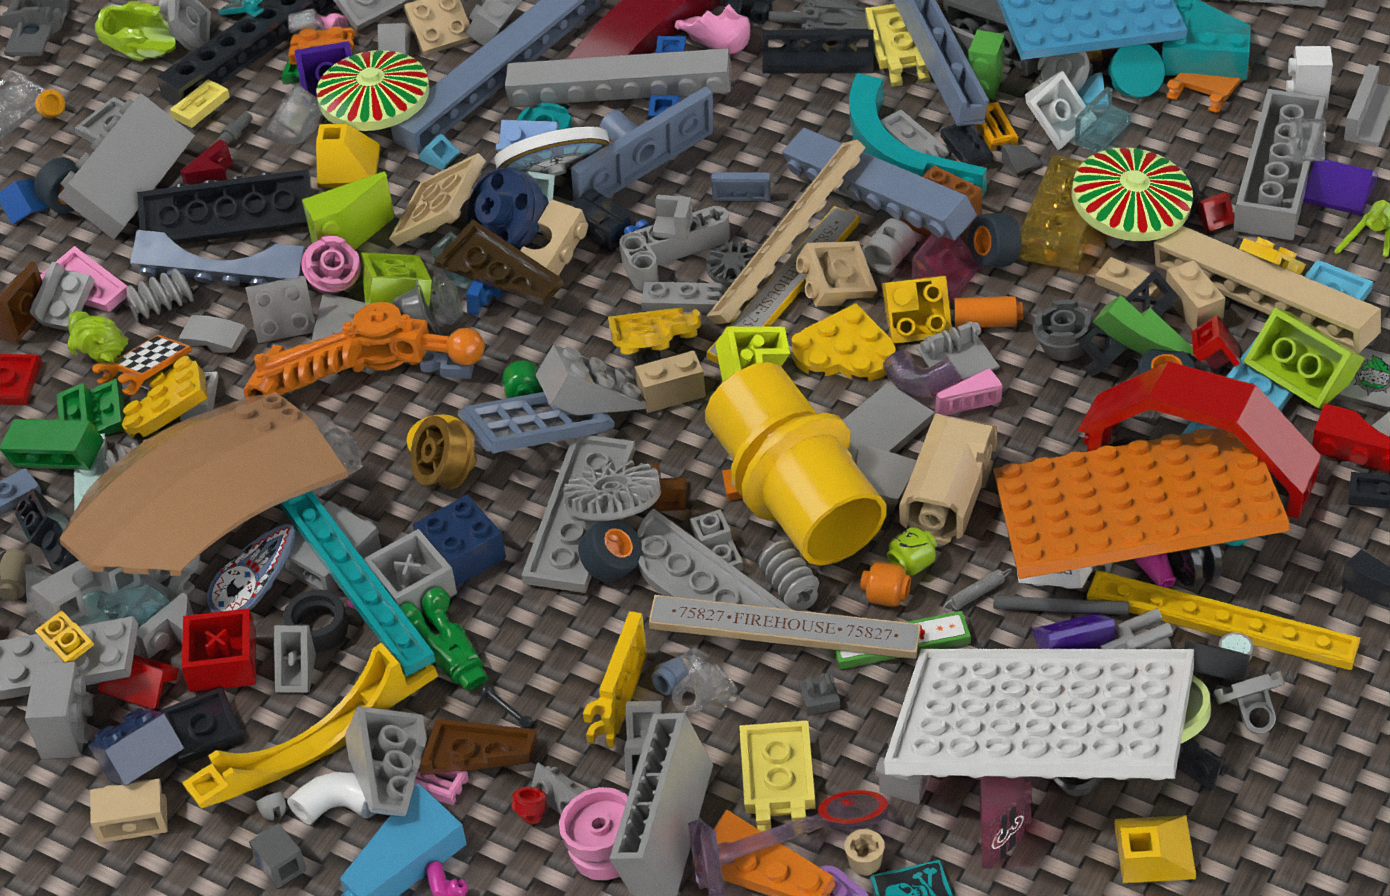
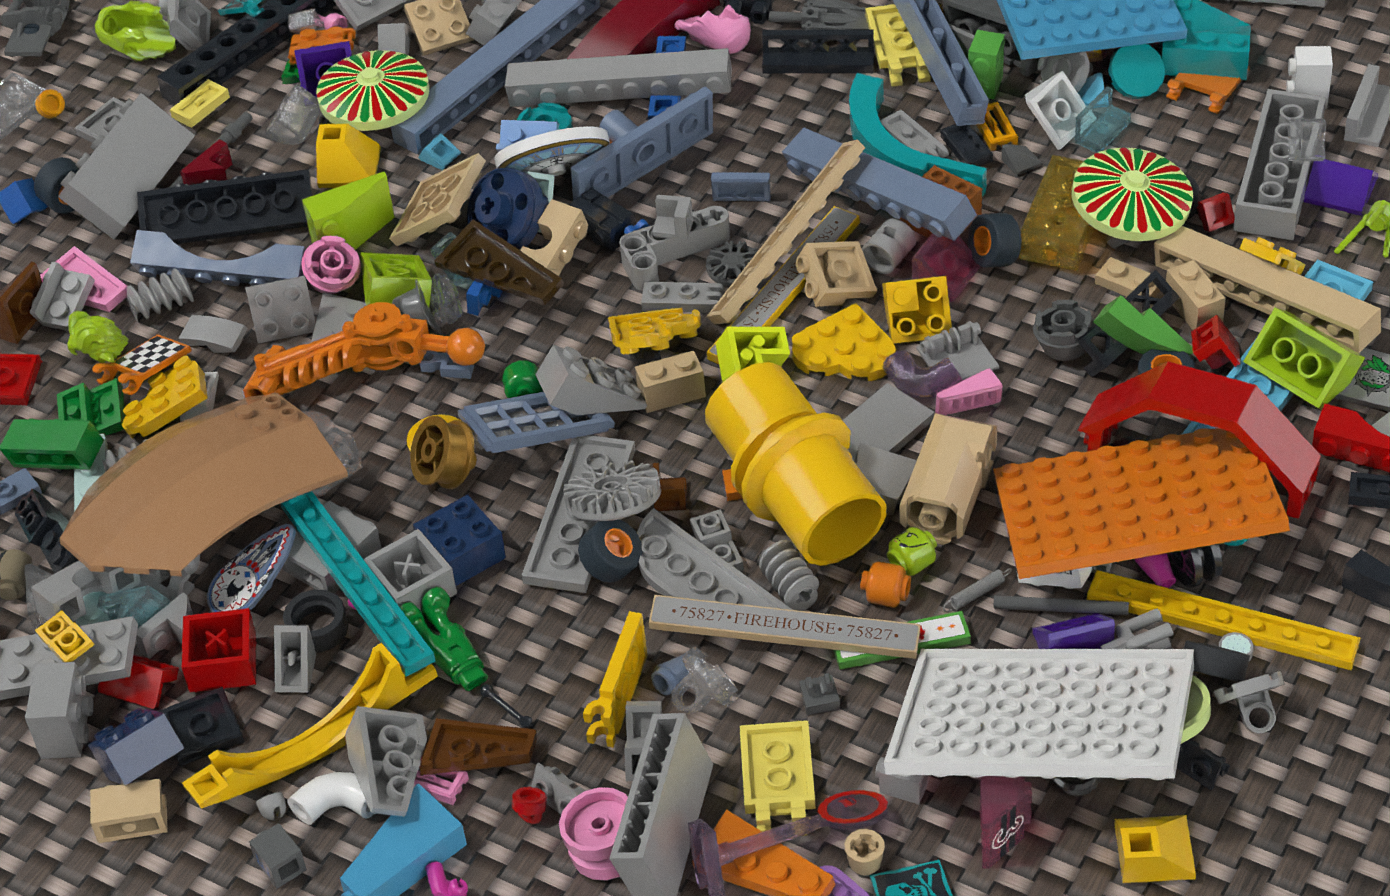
(988, 311): orange brick -> none

